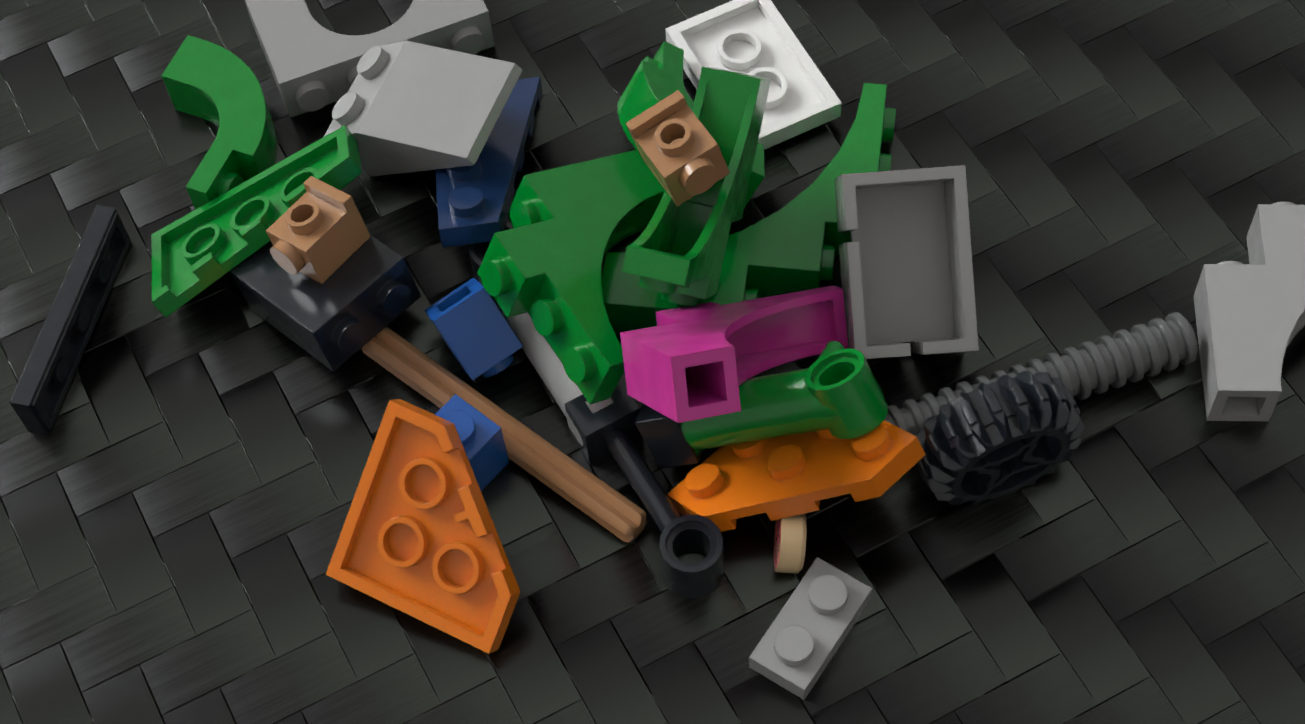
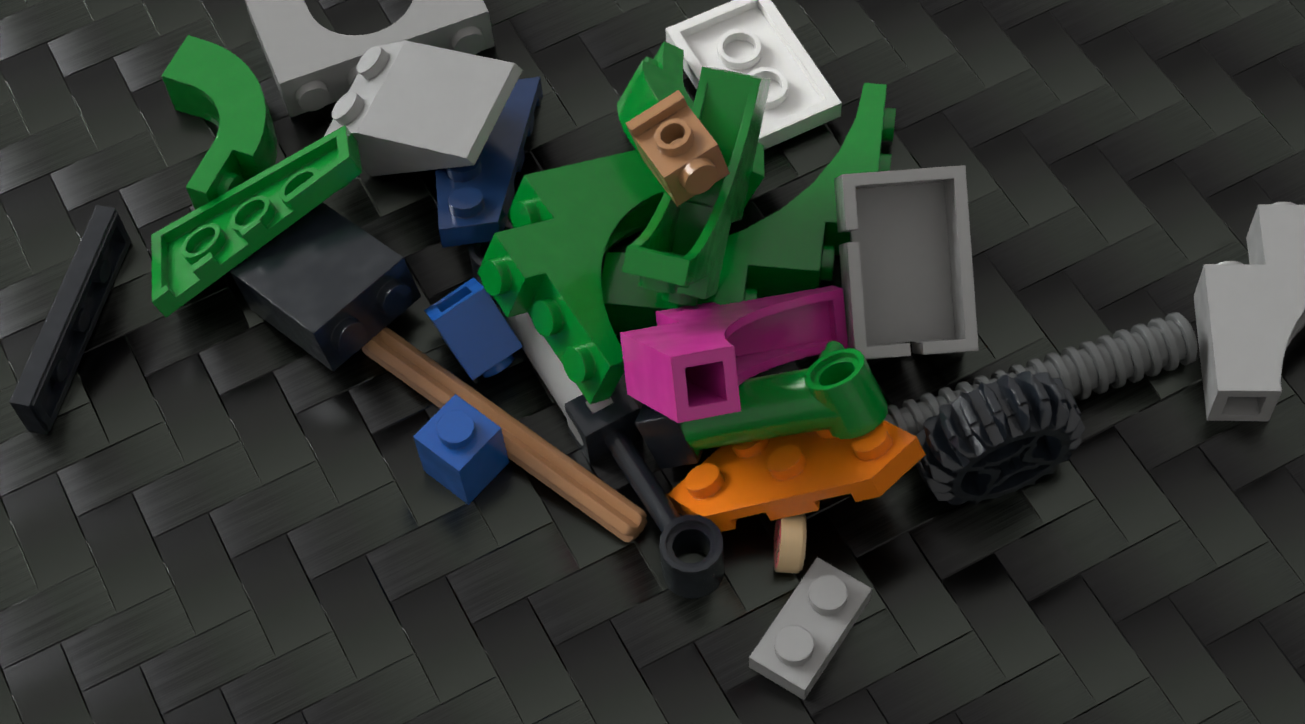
(317, 232): medium nougat brick -> none
(425, 533): orange plate -> none

